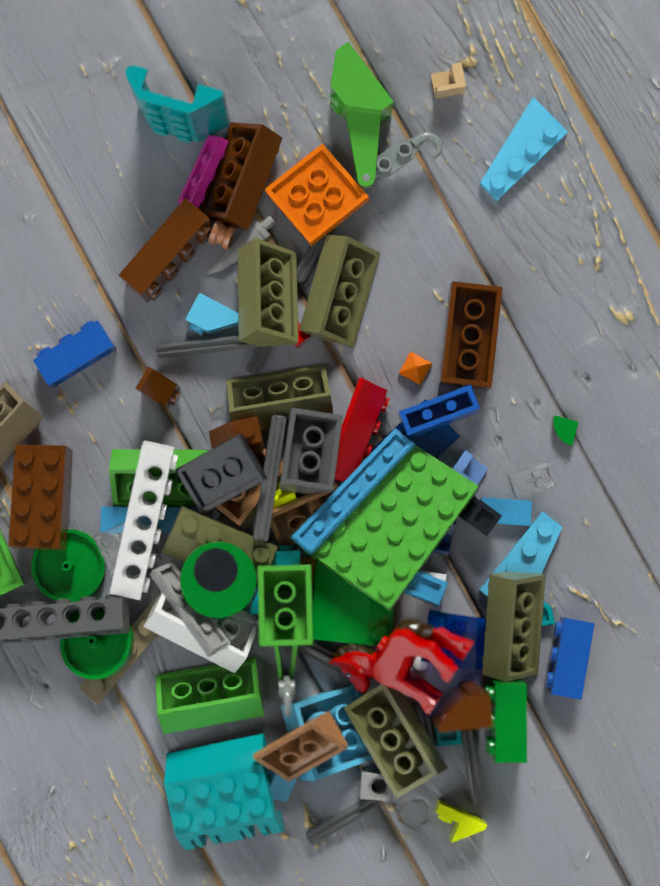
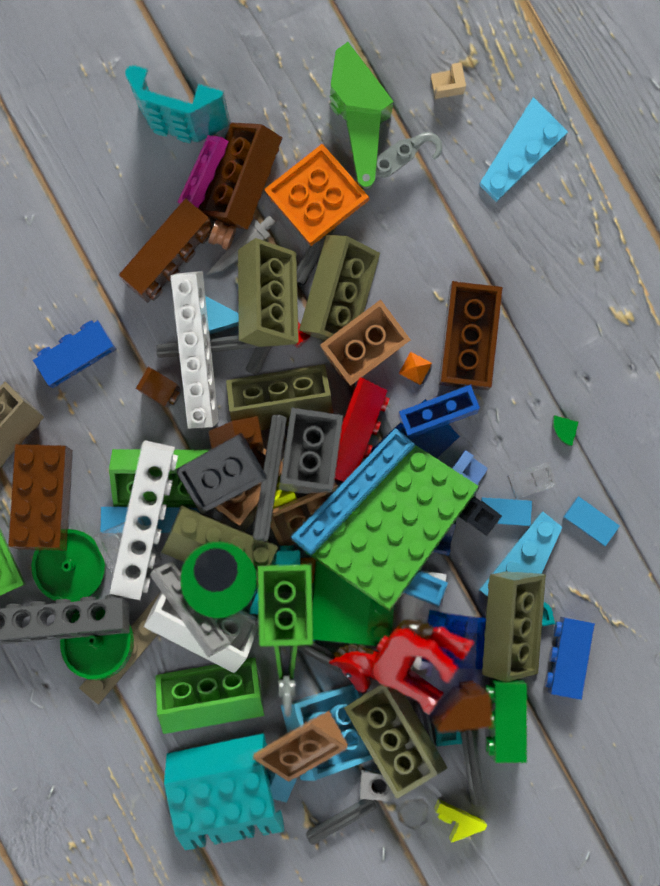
(195, 349): none -> white brick
(364, 342): none -> medium nougat slope
(591, 521): none -> dark azure tile

